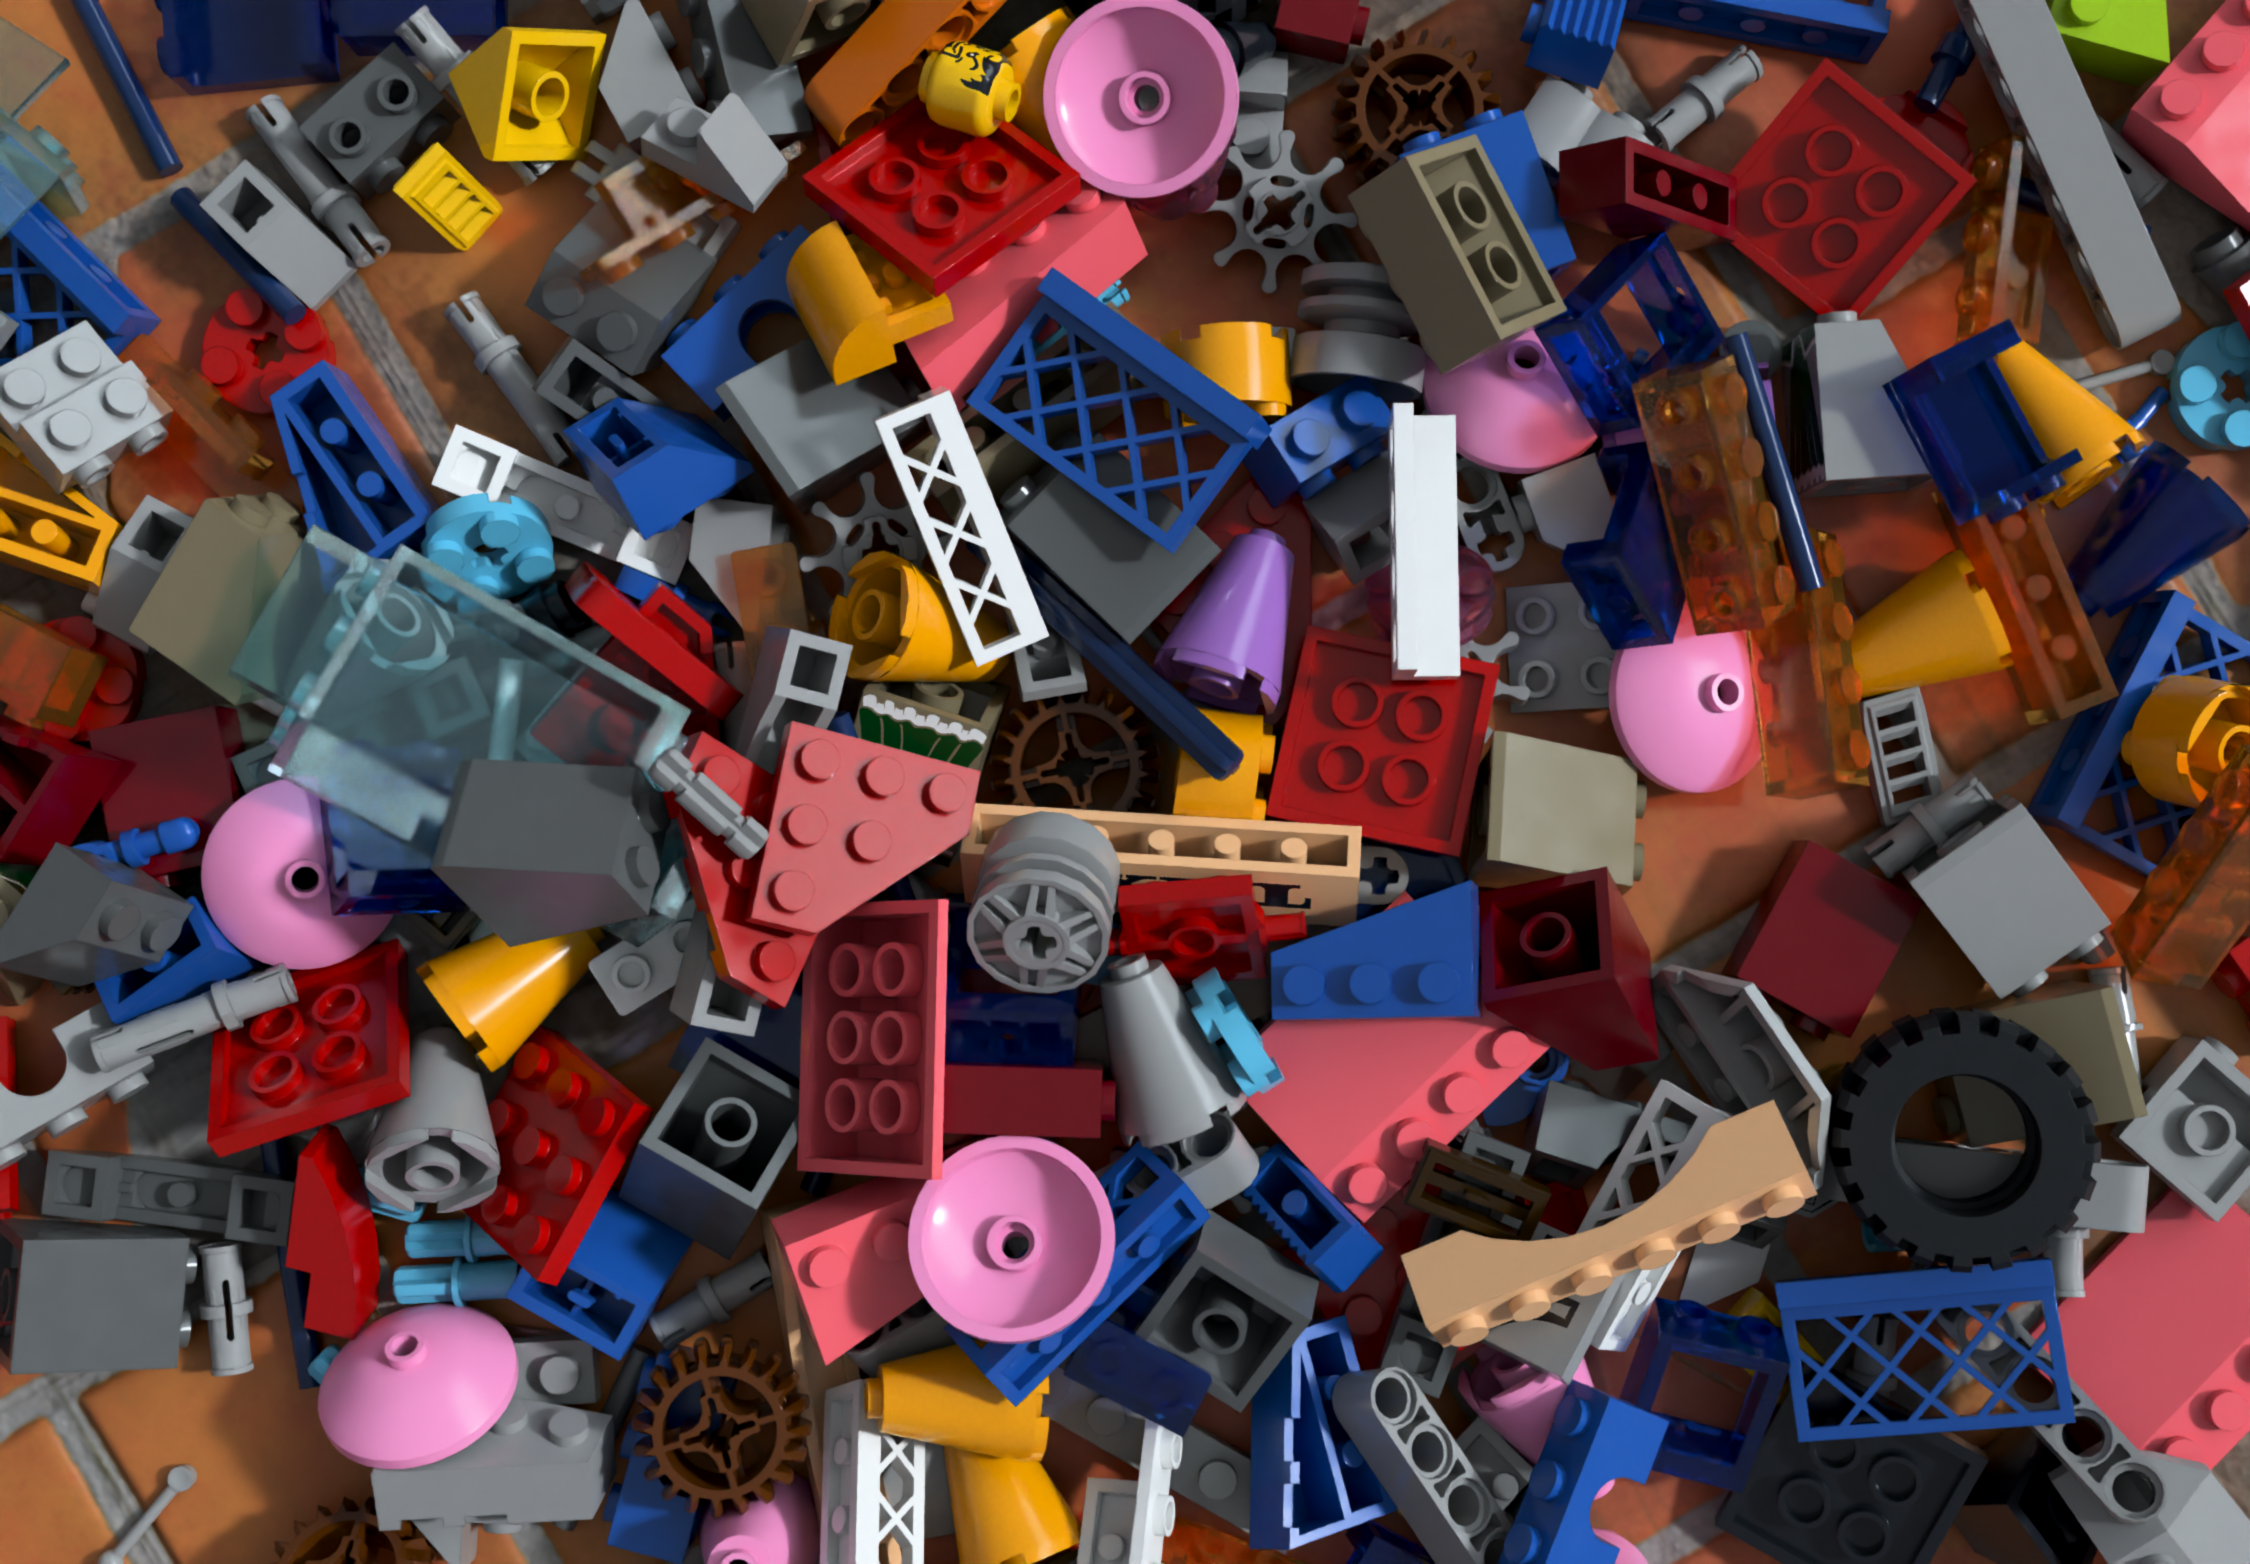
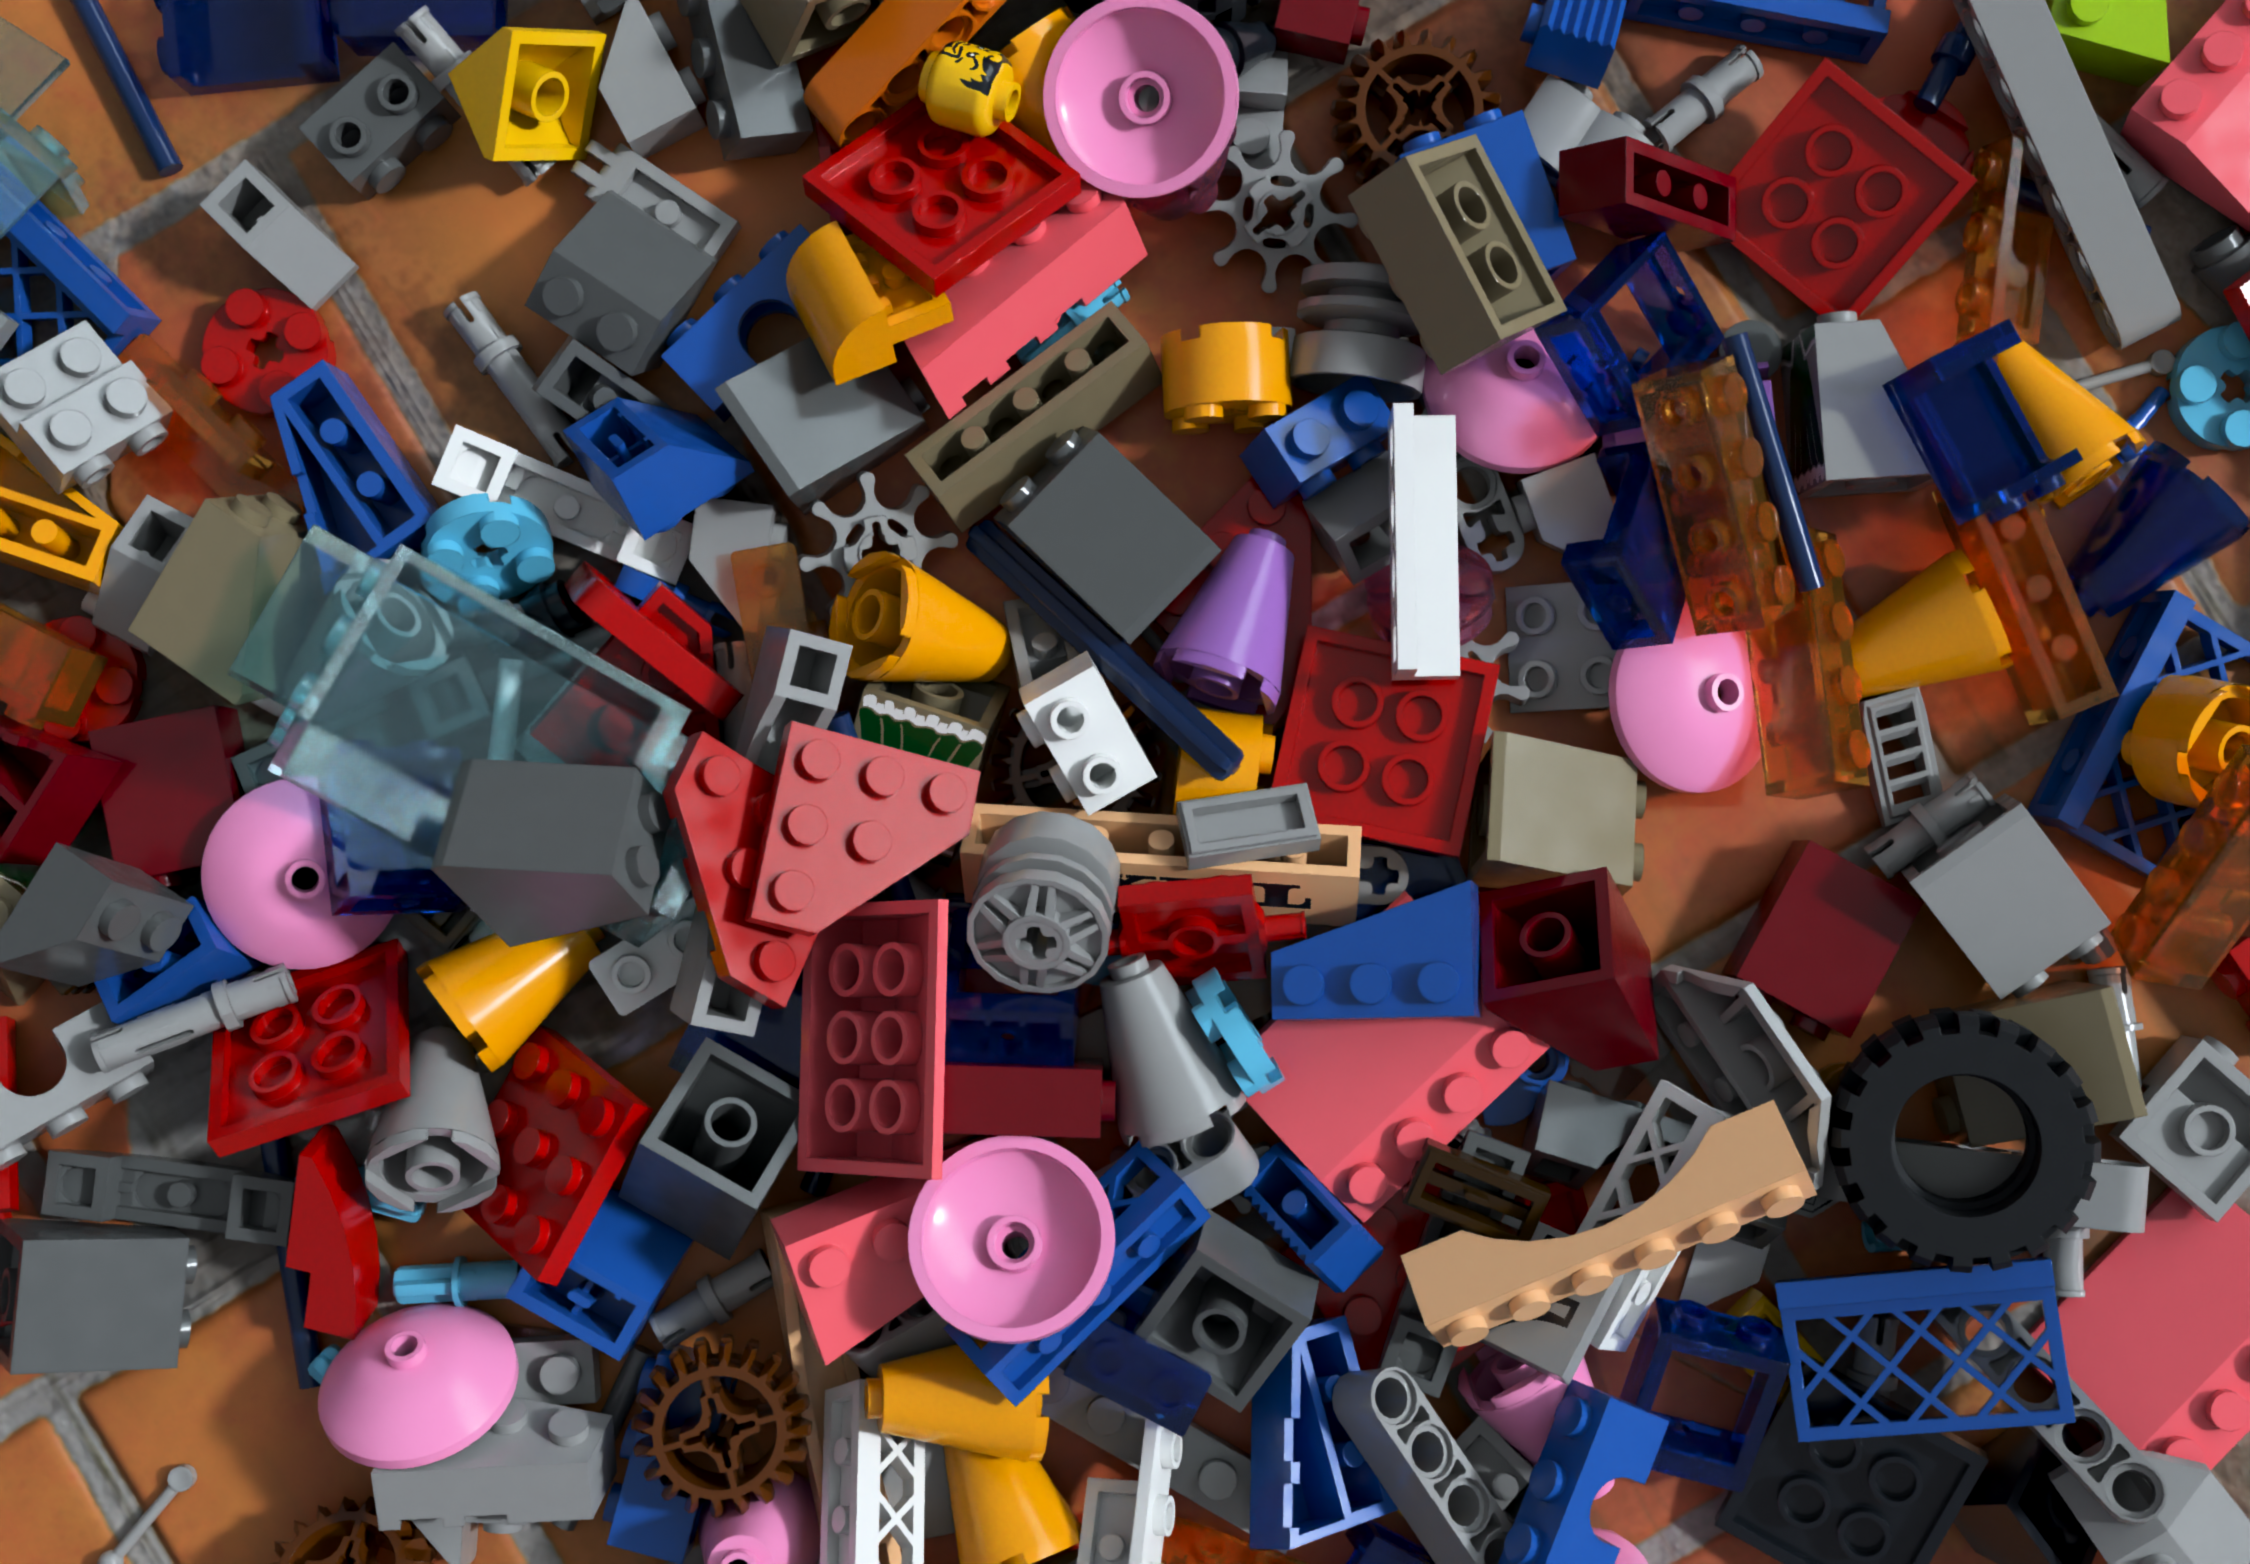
(137, 846): blue piece -> none
(228, 1351): light grey pin -> none
(265, 284): dark blue bar -> none
(332, 201): light grey pin -> none
(448, 197): yellow slope -> none
(450, 1239): medium azure axle -> none
(658, 208): clear orange bracket -> none
(708, 803): light grey axle -> none
(717, 150): light grey slope -> none
(983, 516): white fence -> none
(1085, 733): none -> white brick
(1150, 364): blue fence -> none
(1248, 826): none -> light grey tile

